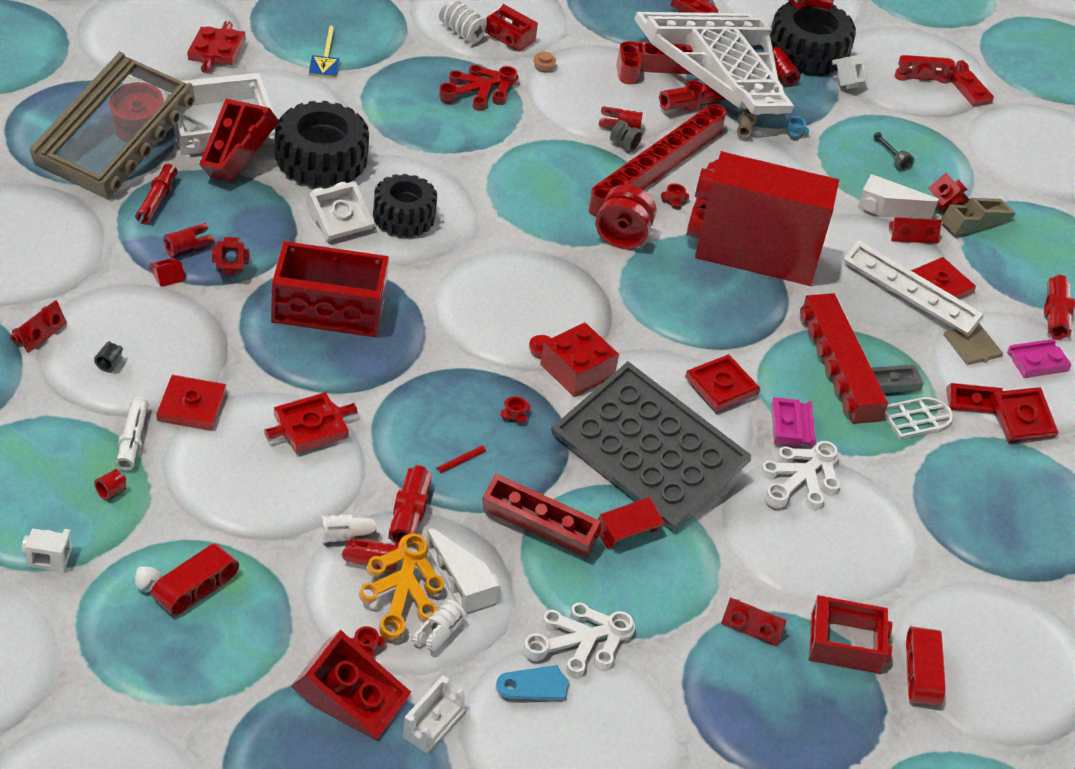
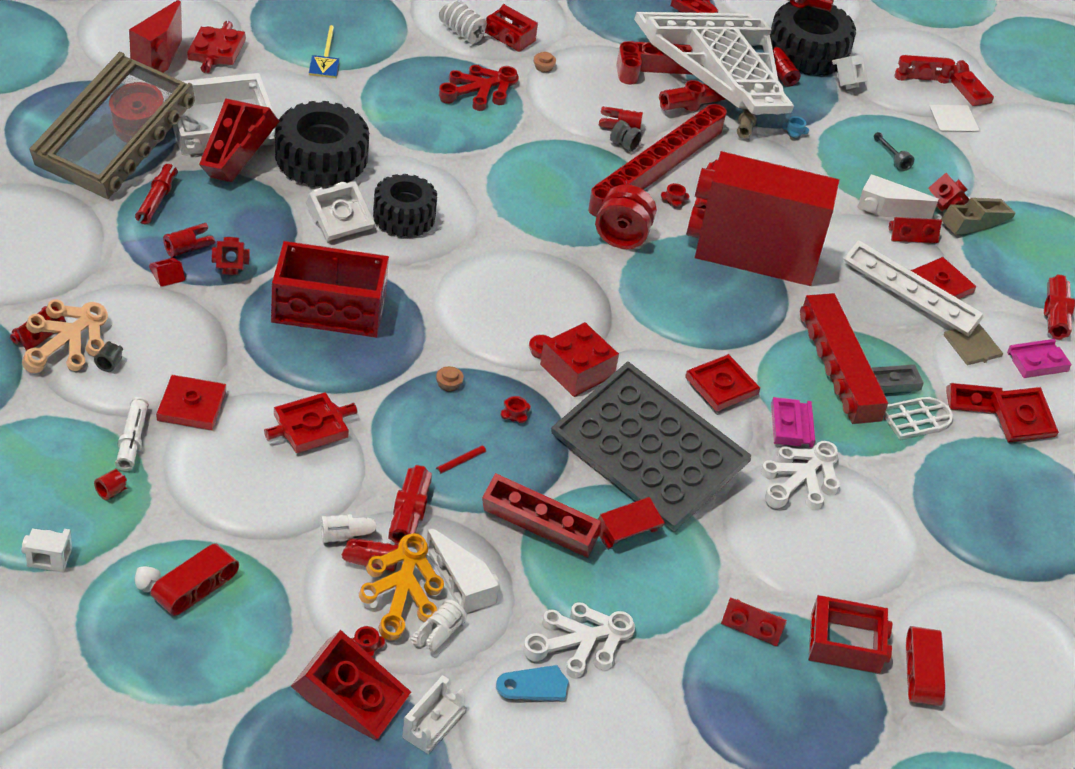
(67, 332): none -> light nougat plant
(157, 38): none -> red slope
(449, 378): none -> nougat plate
(954, 118): none -> white sticker

